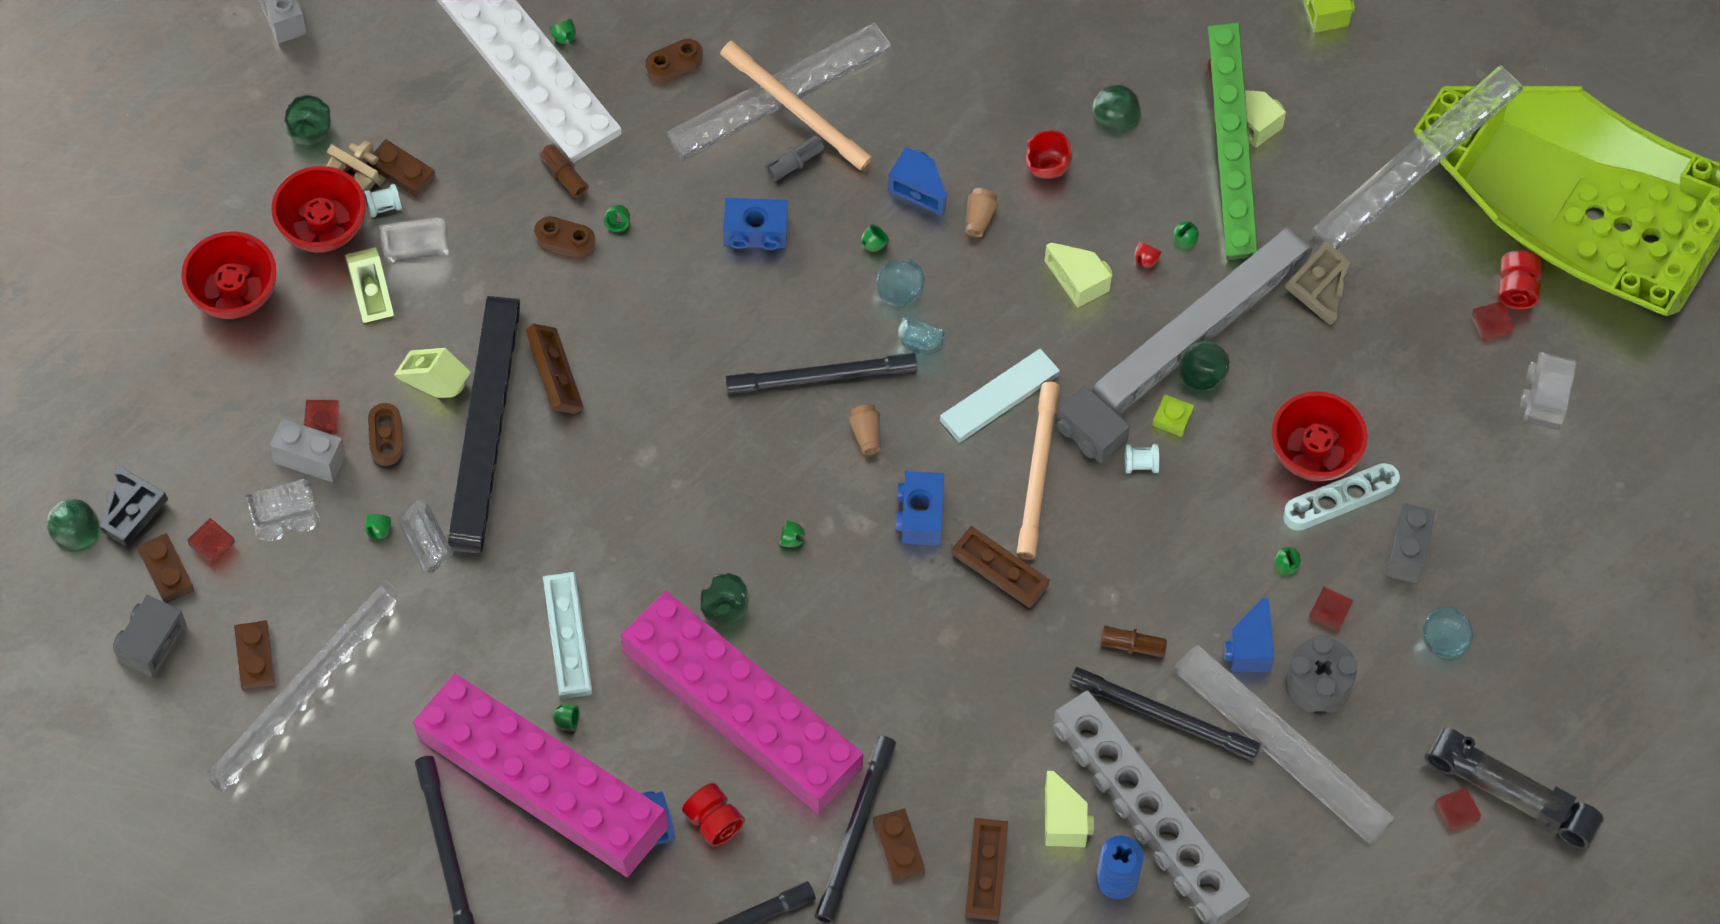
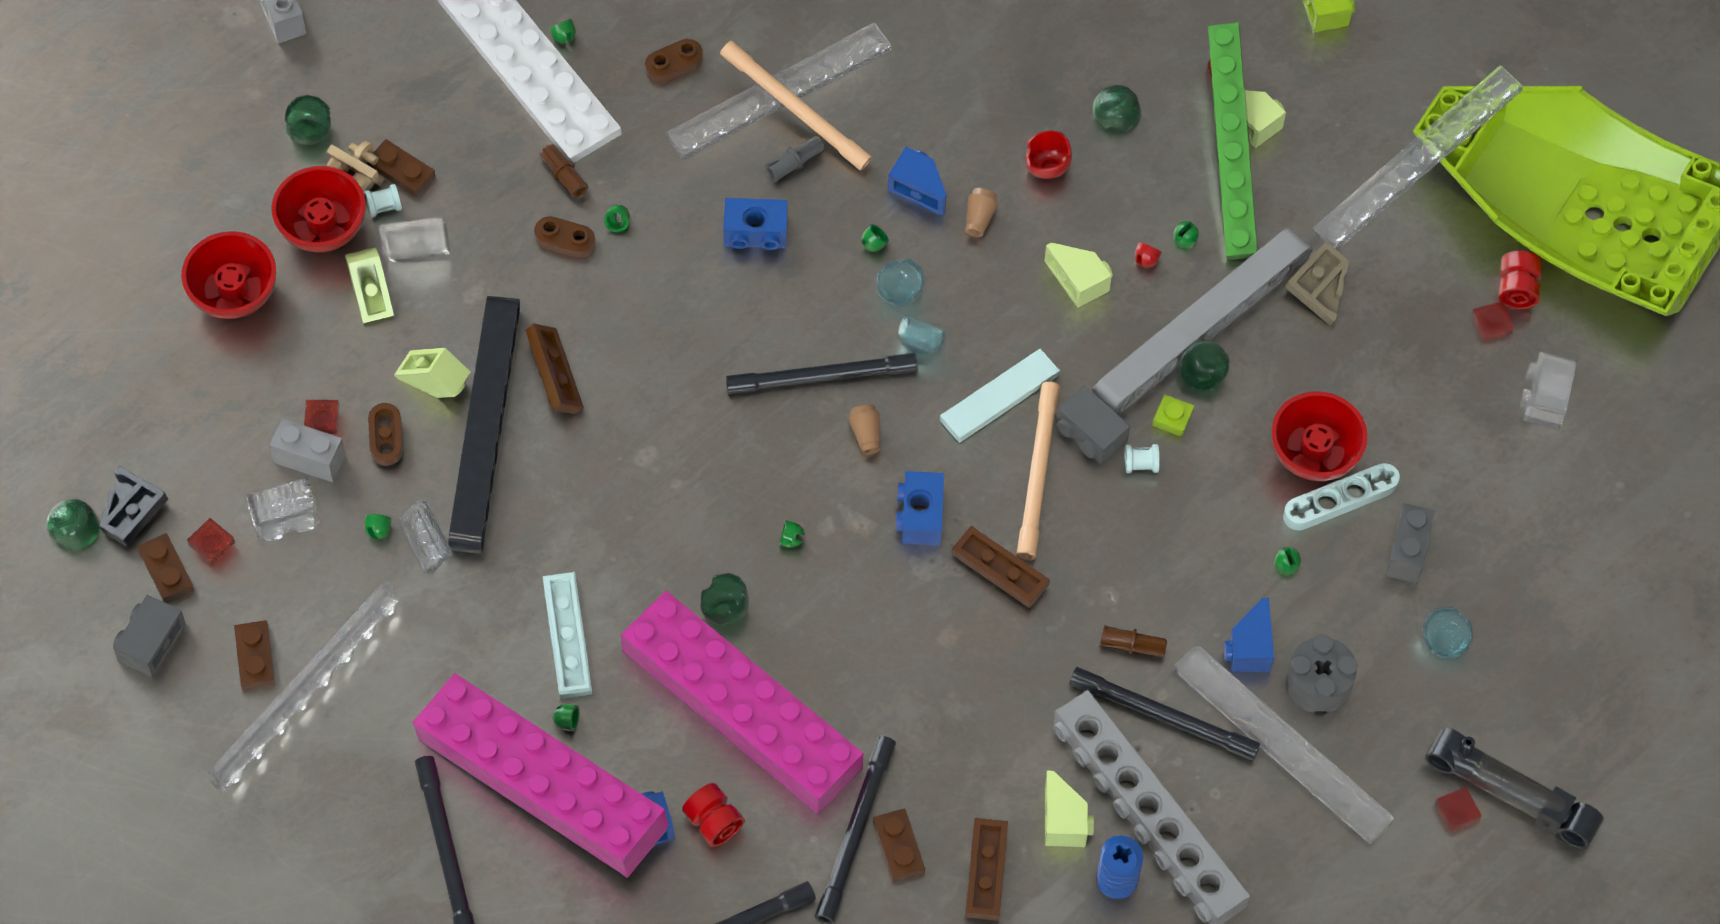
(1331, 609): clear red plate -> none

